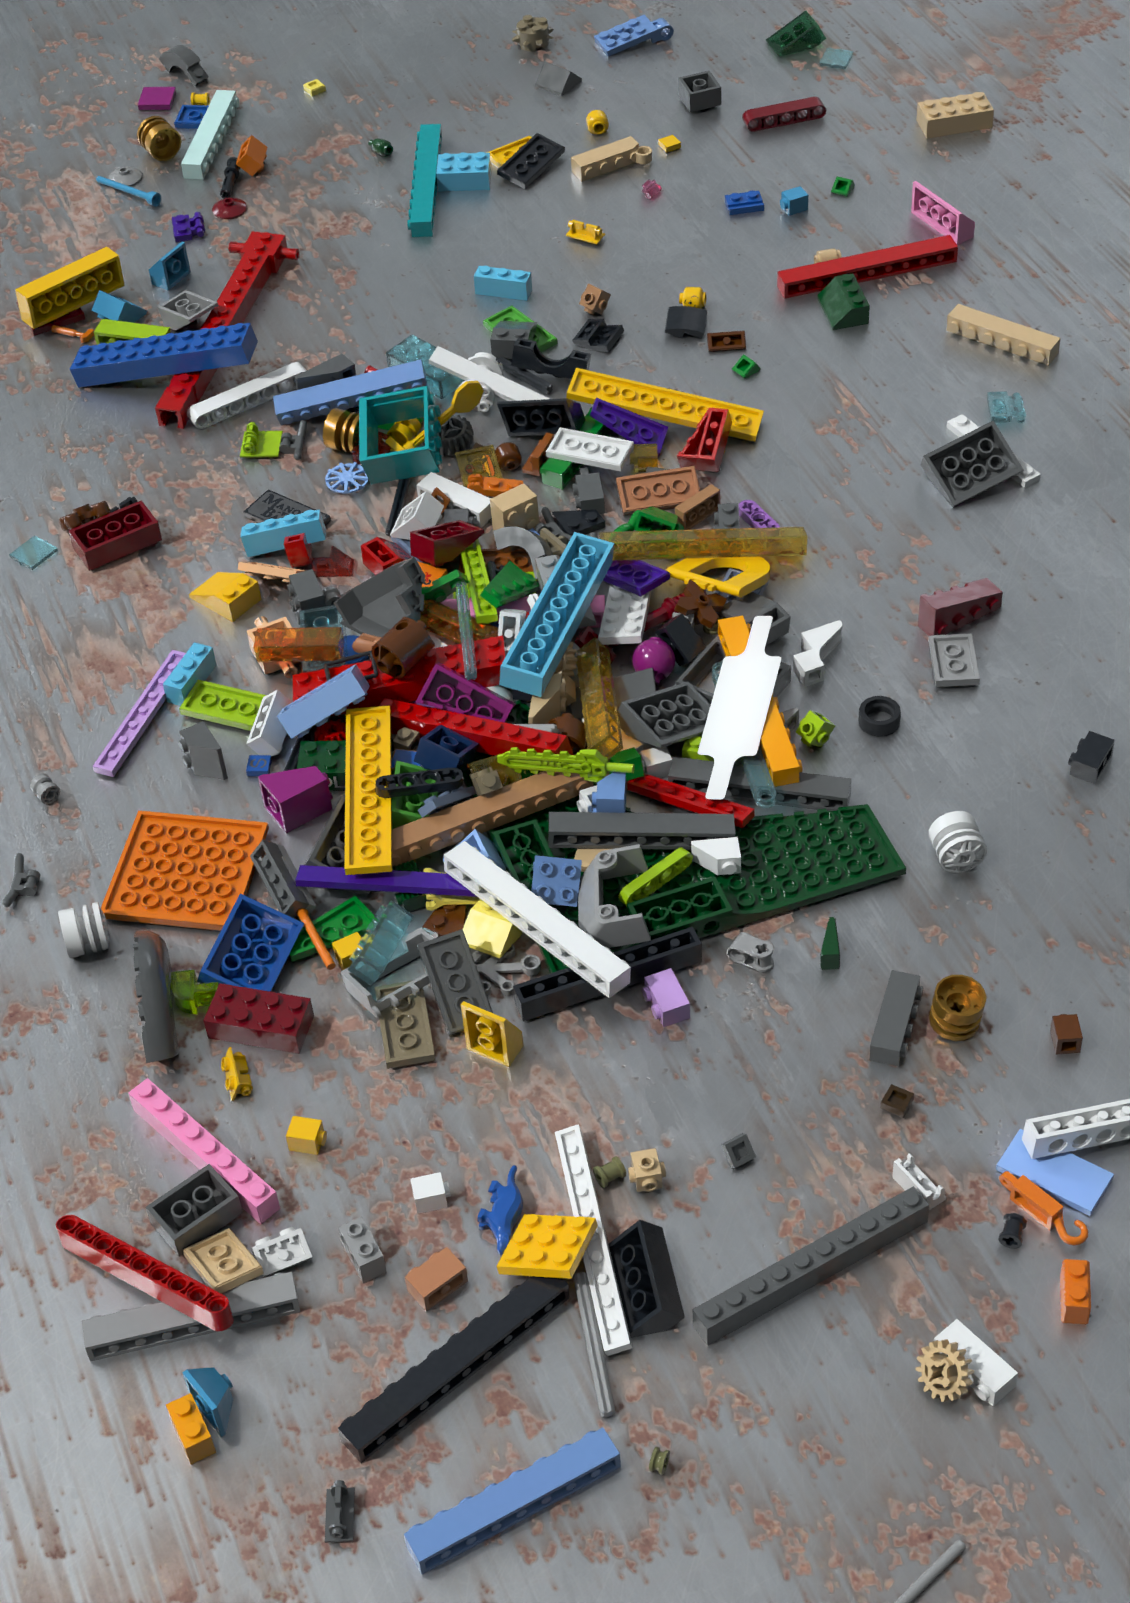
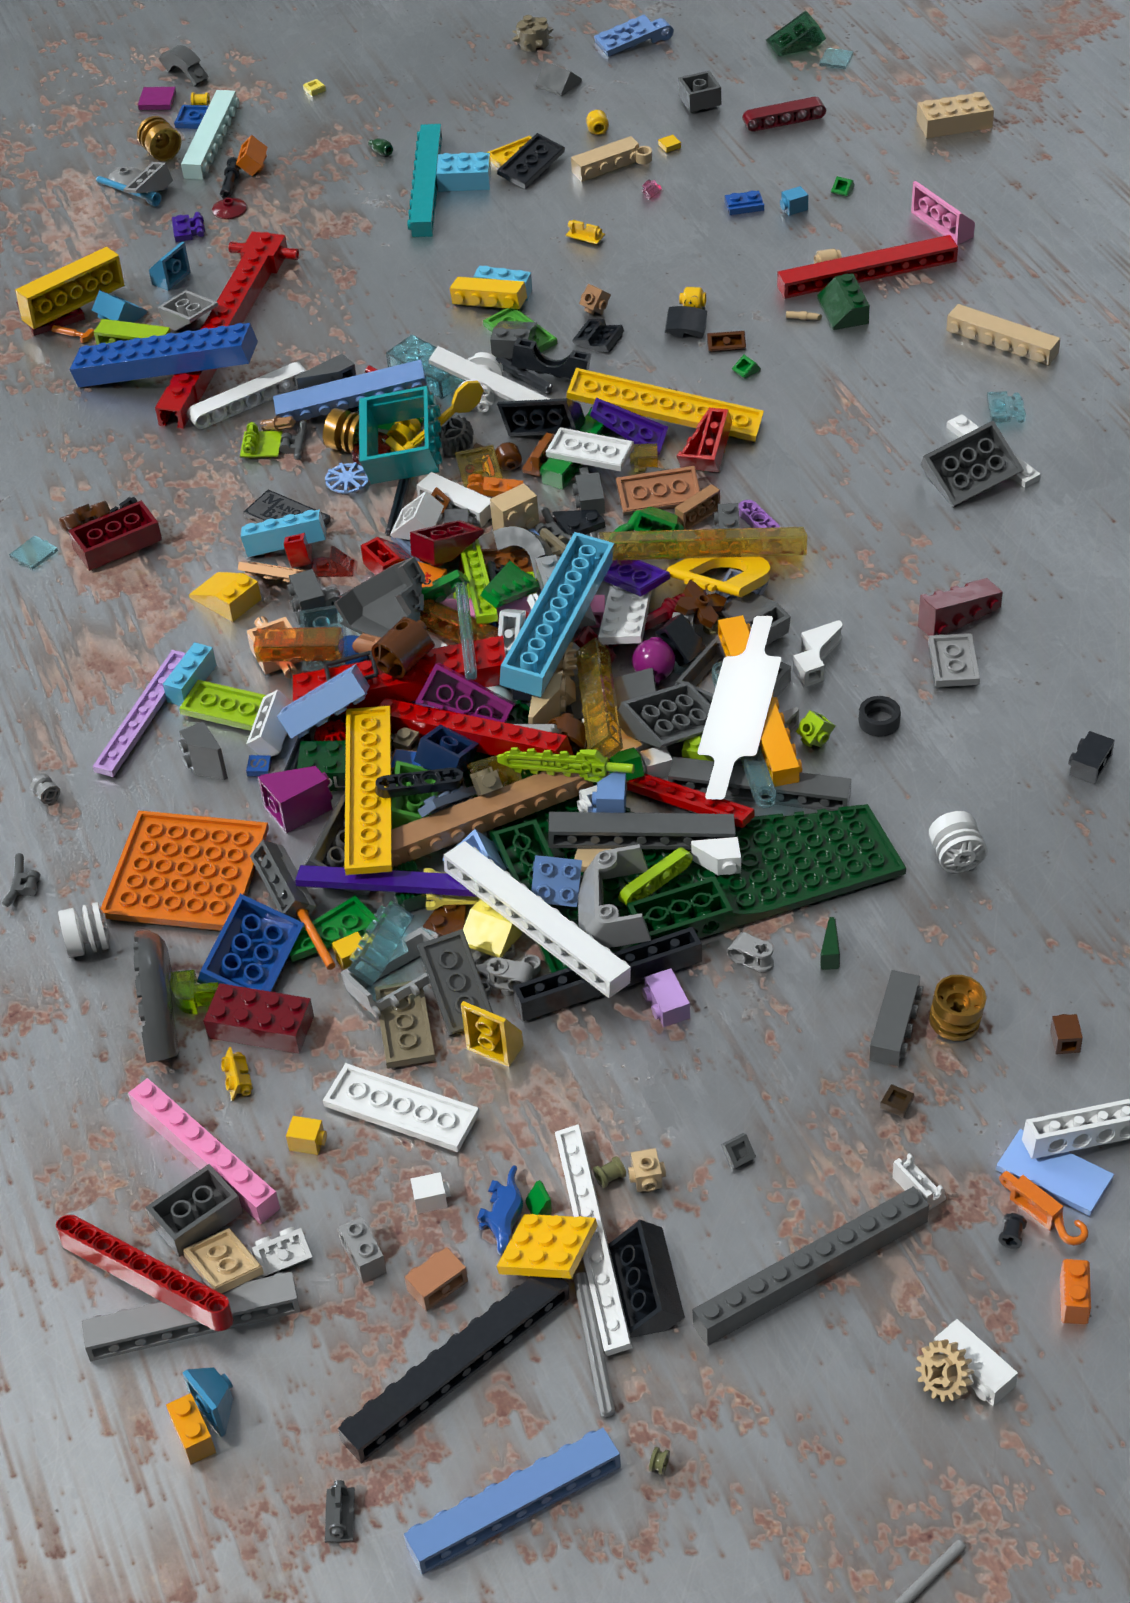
(153, 178): none -> light grey slope
(278, 423): none -> medium nougat axle
(401, 1107): none -> white plate
(488, 292): none -> yellow brick
(509, 974): none -> light grey piece
(538, 1200): none -> green slope
(803, 315): none -> tan piece

